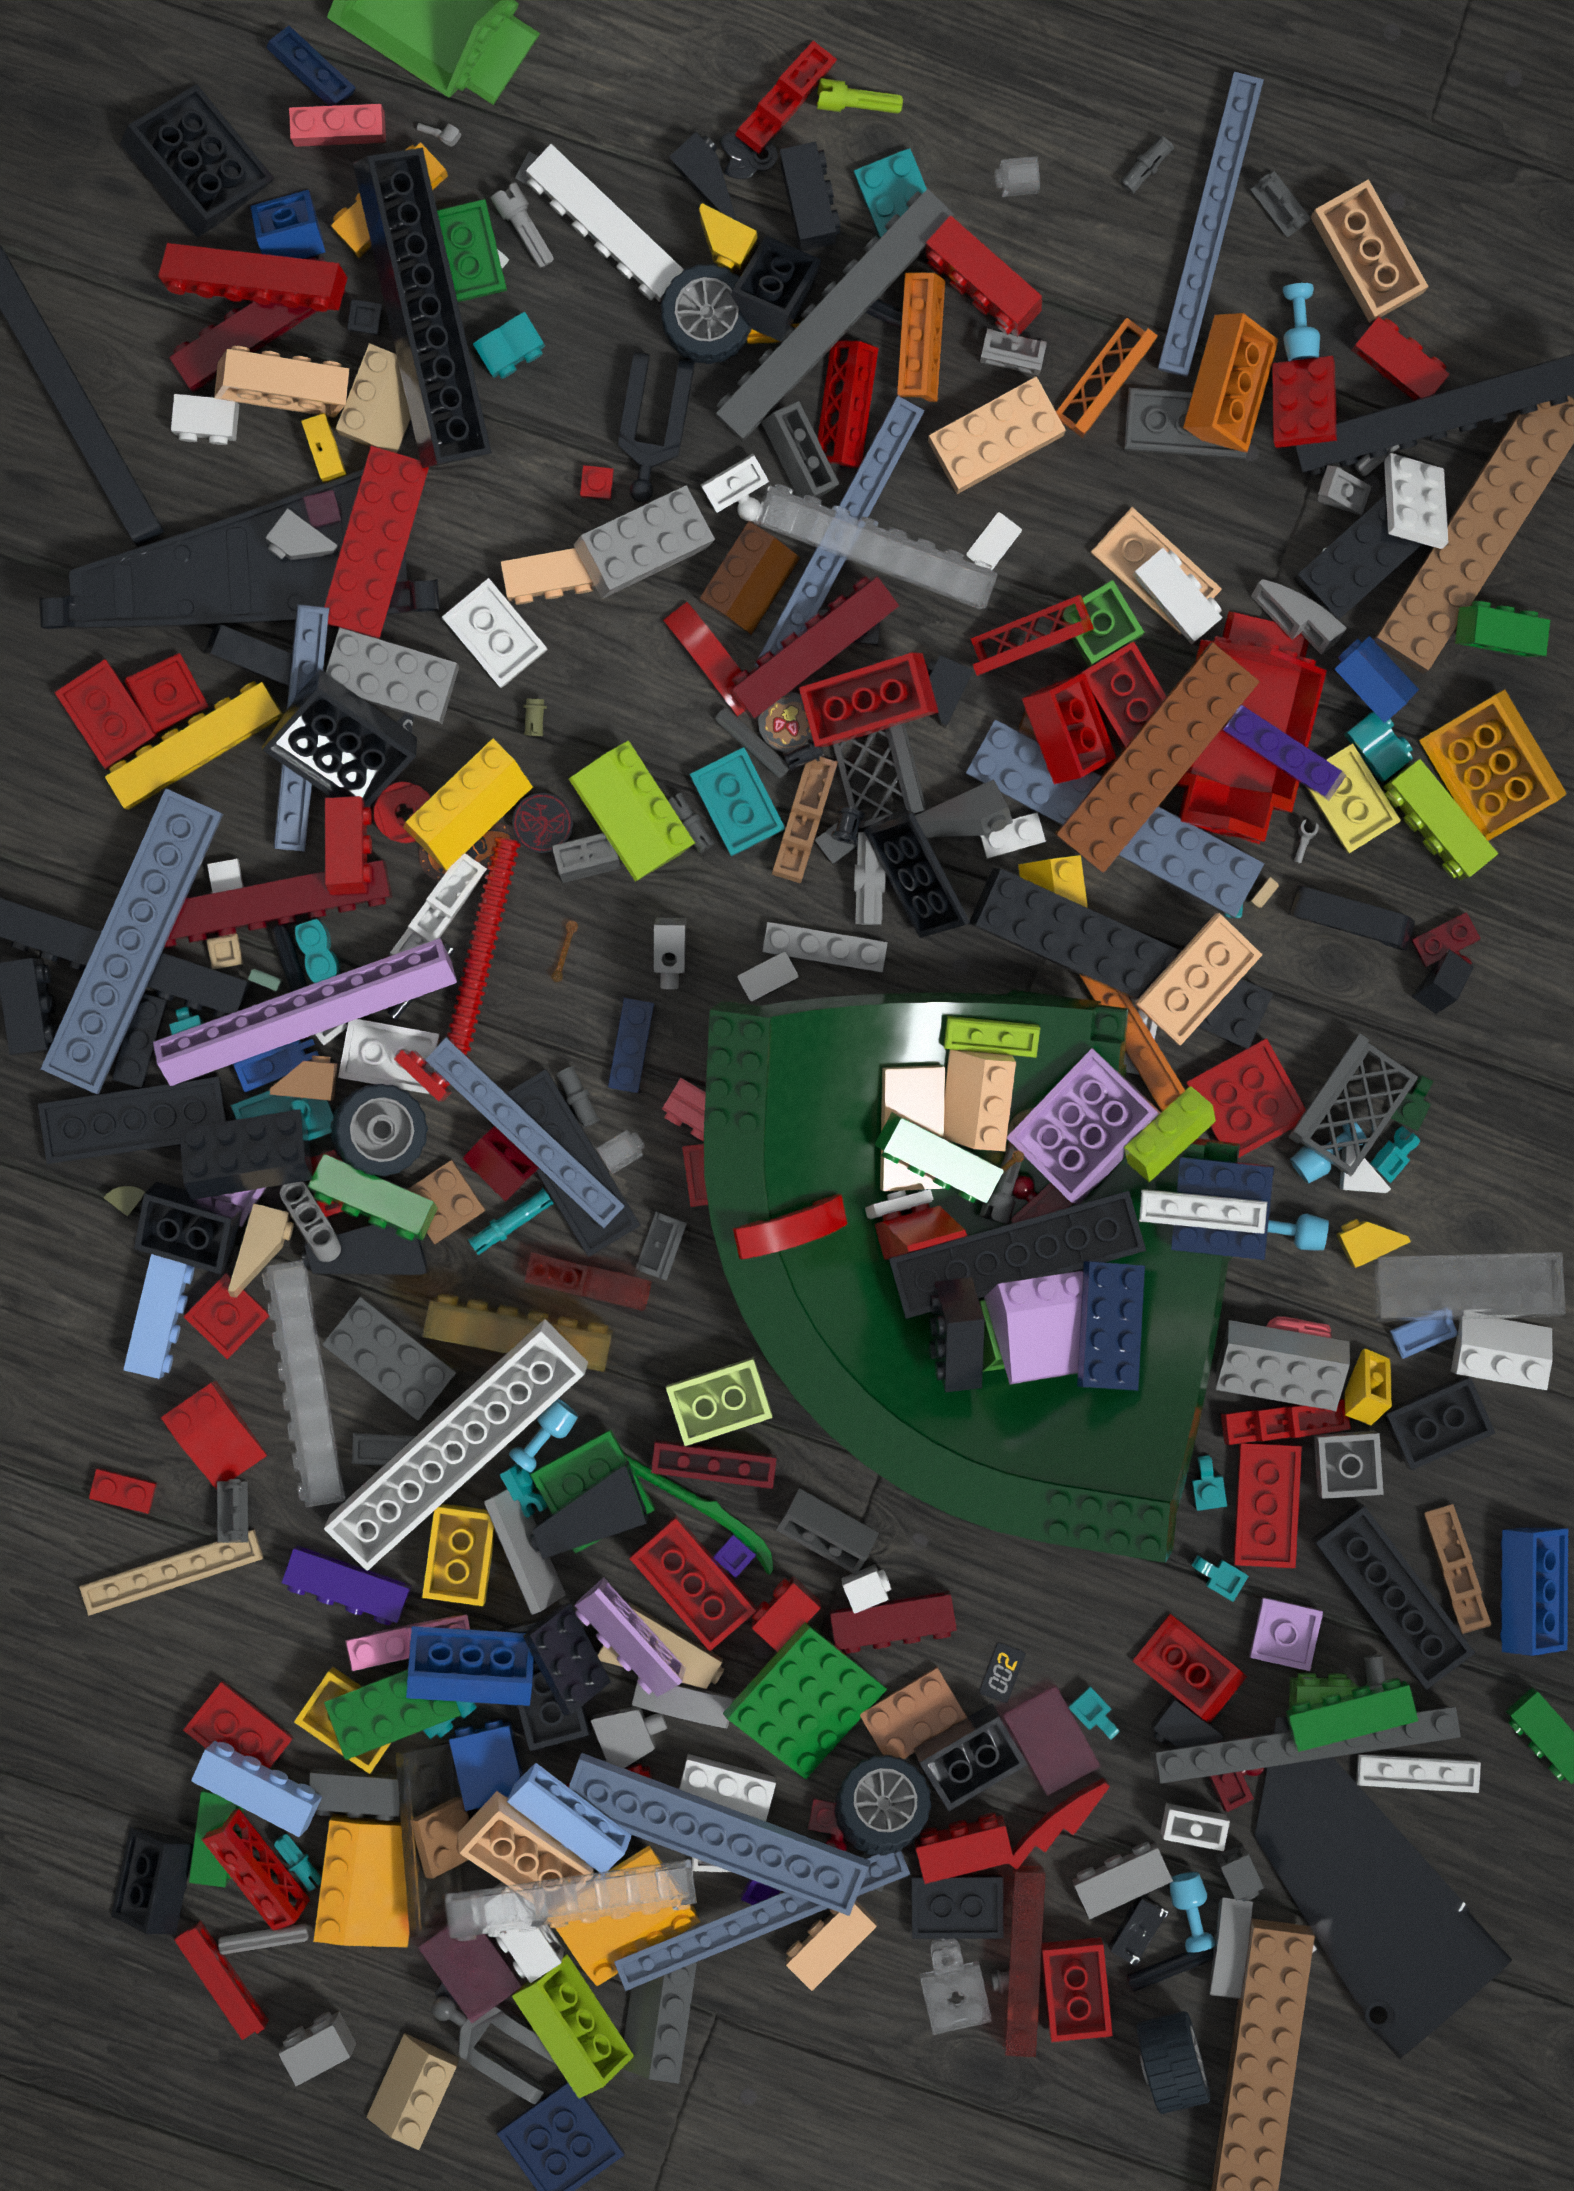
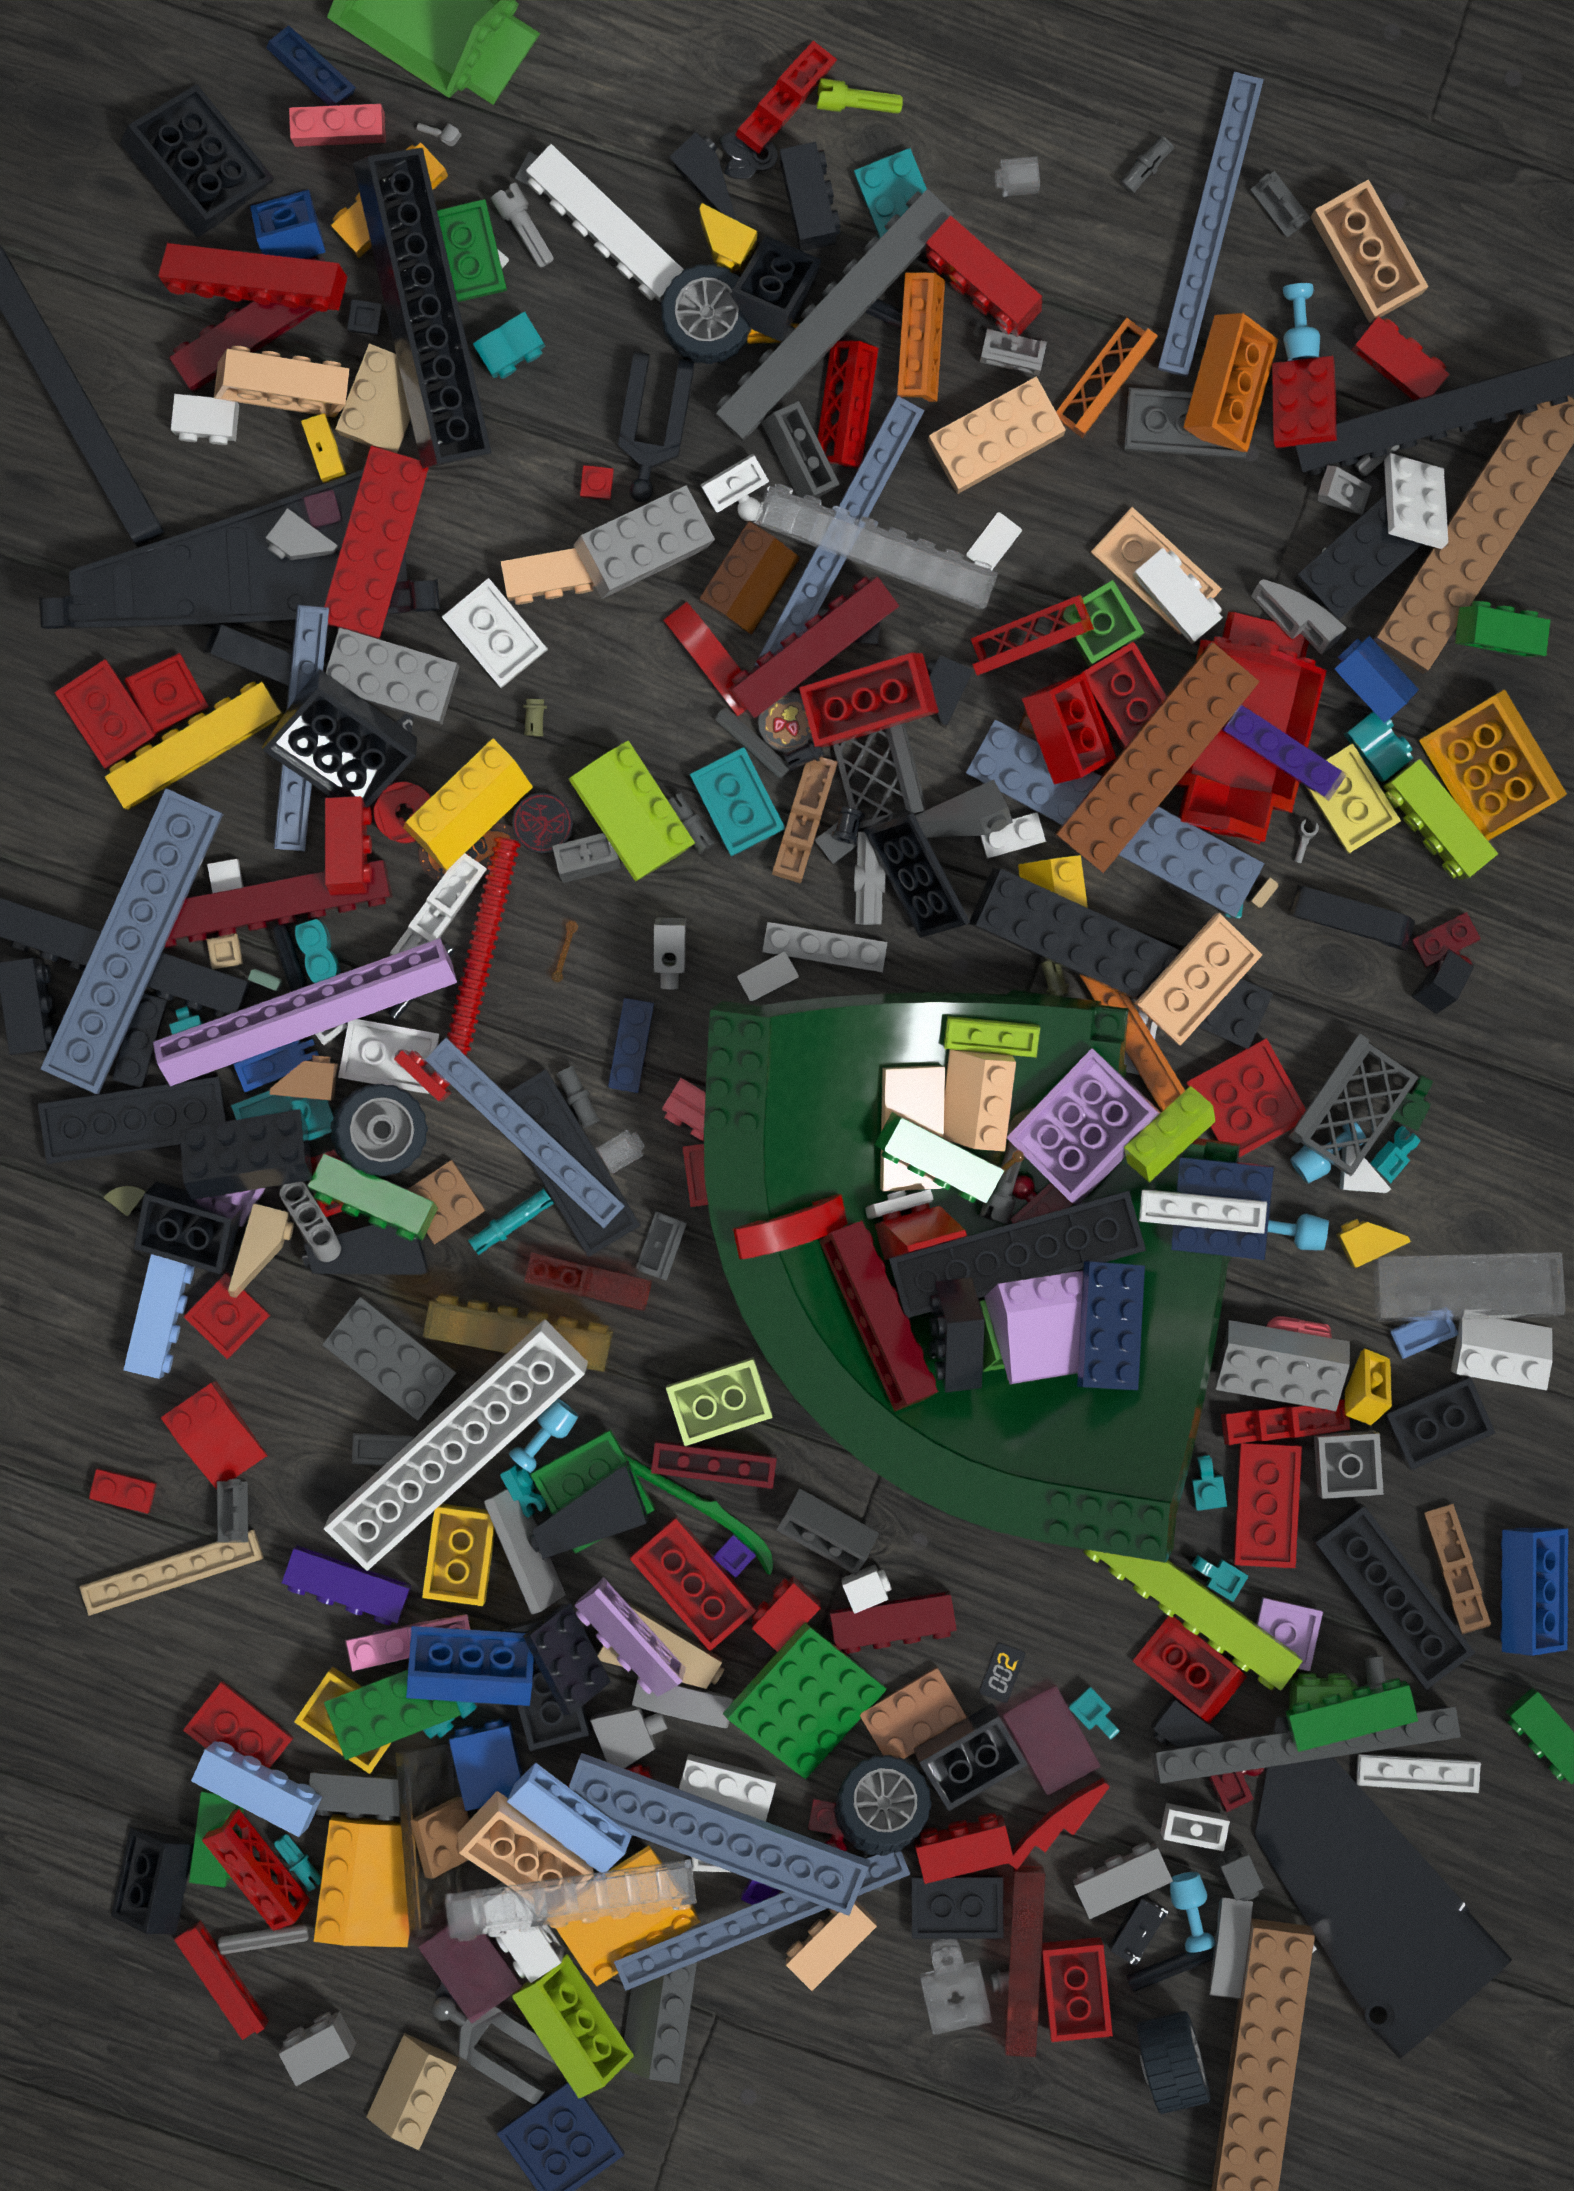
(305, 1383): clear brick -> none
(500, 1163): dark red brick -> none
(878, 1315): none -> dark red brick
(1054, 979): none -> olive pin
(1207, 1614): none -> lime brick

